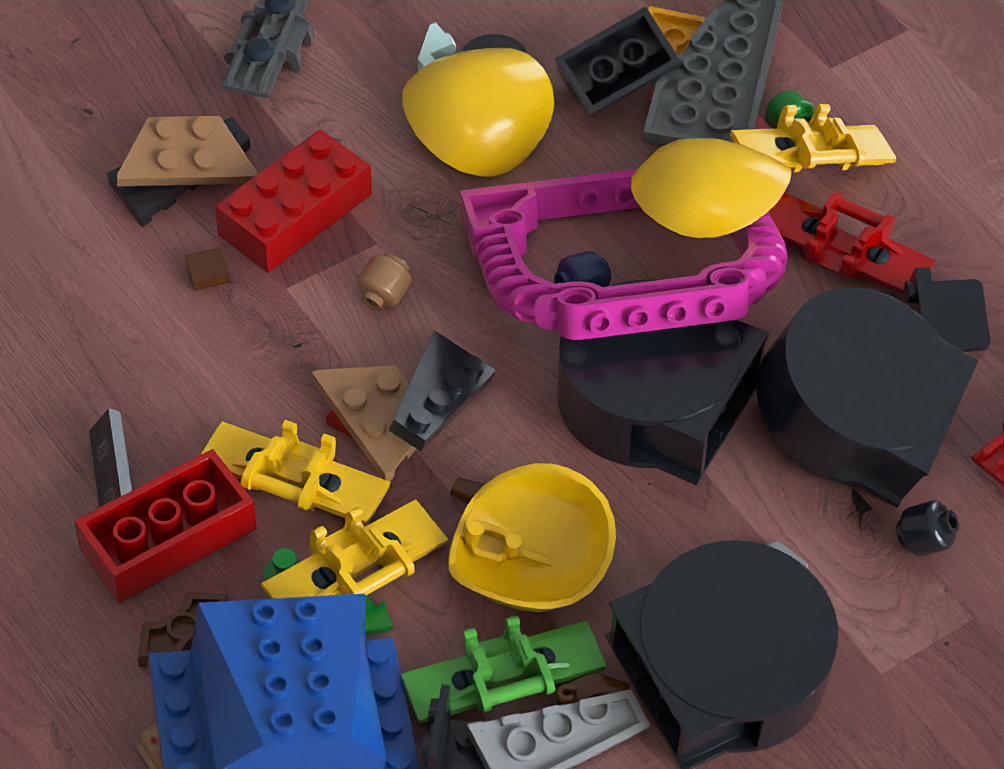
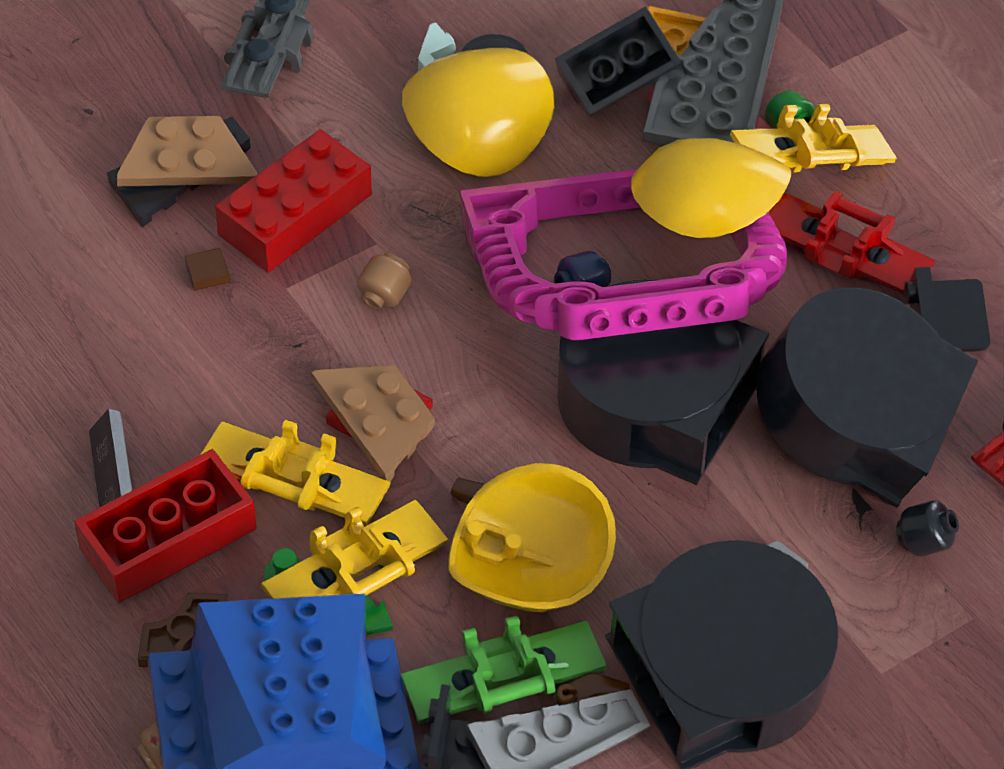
(439, 391): black wing -> none

